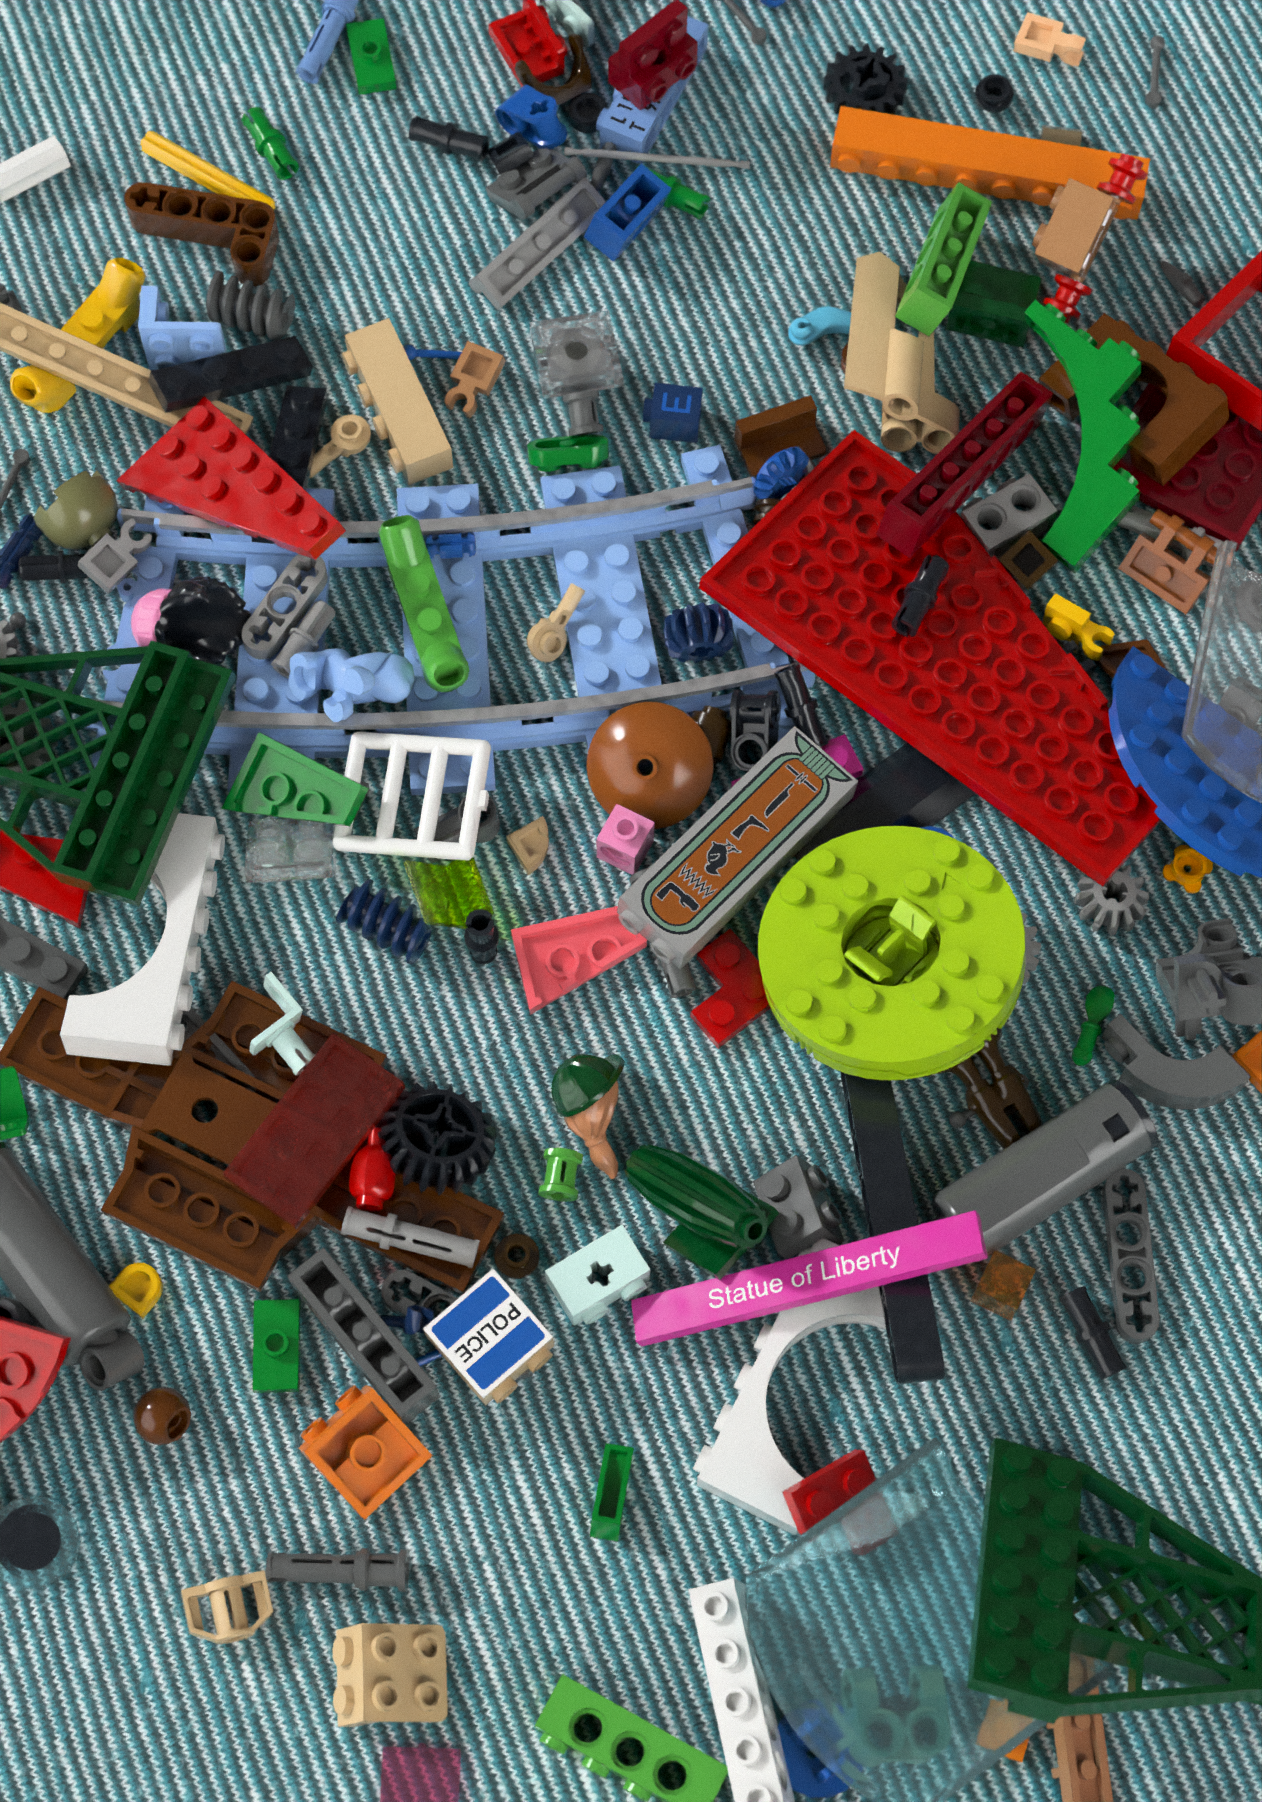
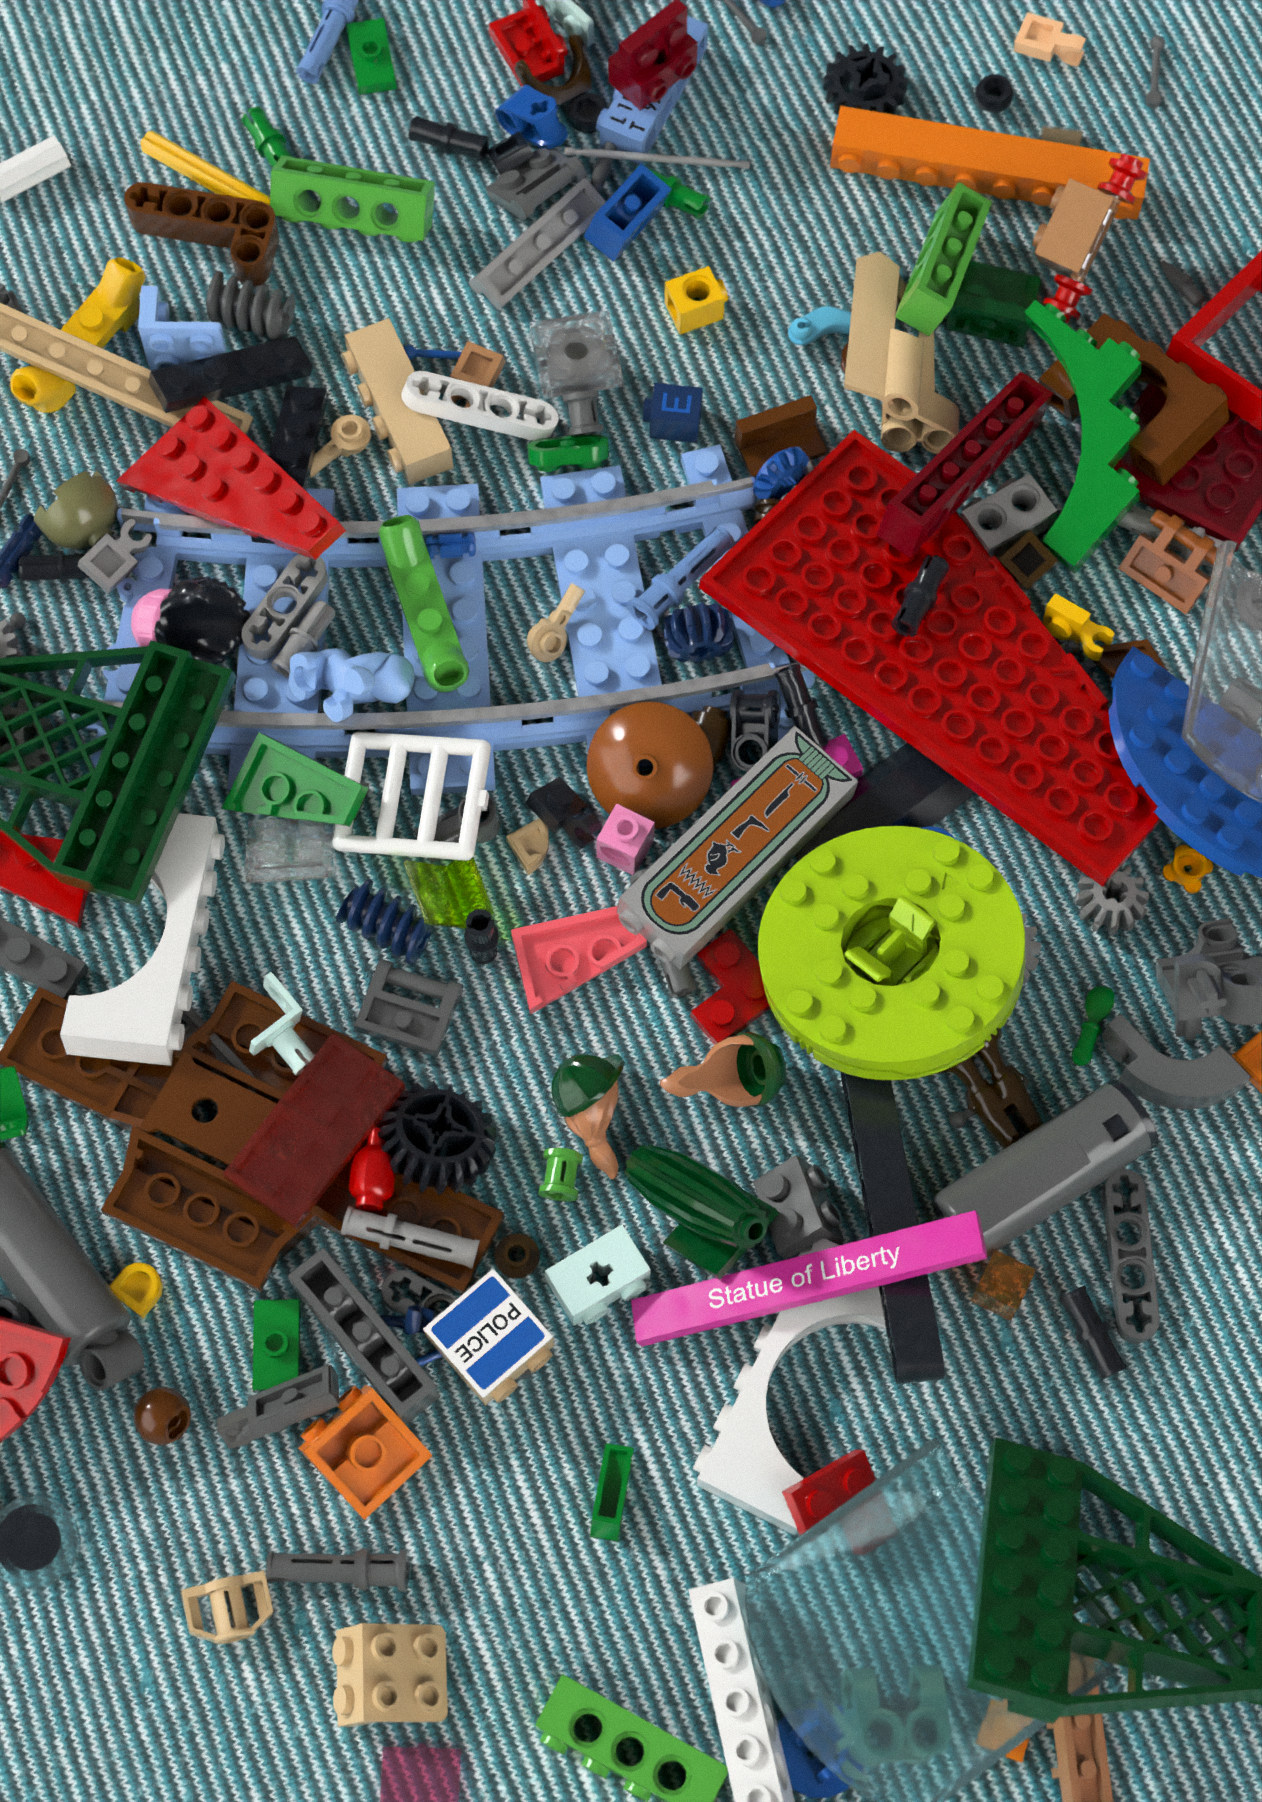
(281, 1406): none -> dark grey hinge
(332, 182): none -> bright green brick
(403, 1019): none -> dark grey plate
(480, 400): none -> white beam
(562, 808): none -> black plate
(669, 588): none -> medium blue pin
(693, 314): none -> yellow brick
(736, 1071): none -> piece

